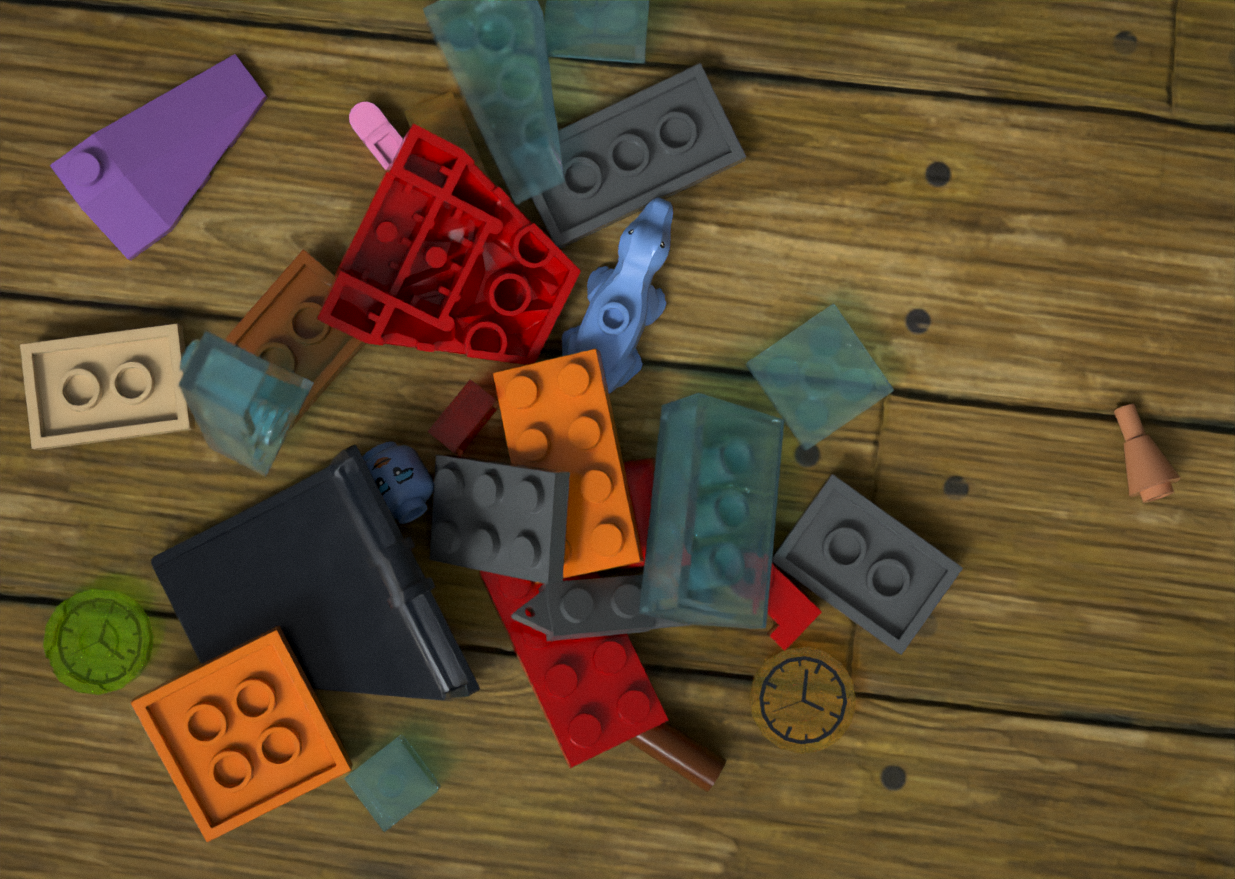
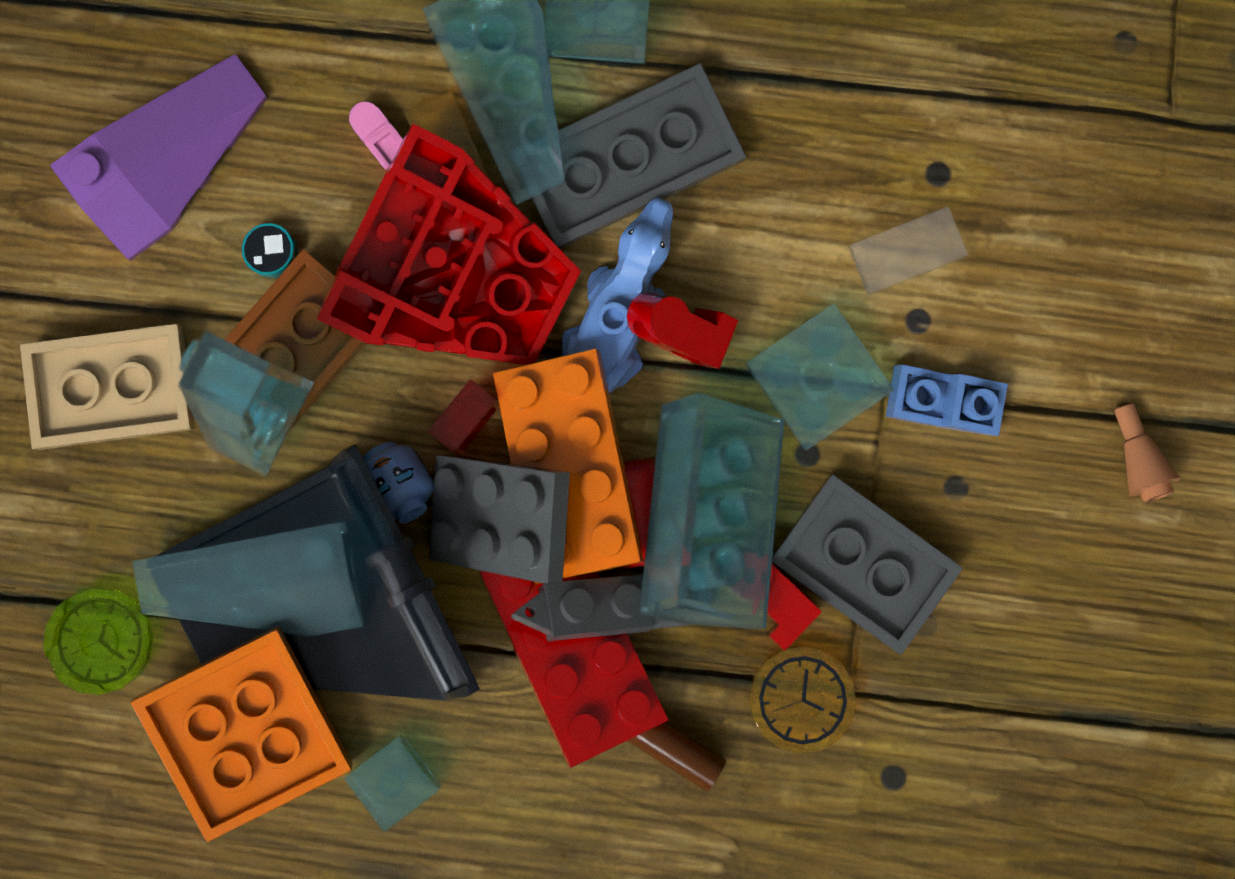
(268, 250): none -> tile
(280, 579): none -> clear light blue wedge
(668, 324): none -> red leg
(908, 251): none -> clear tile
(946, 400): none -> medium blue slope

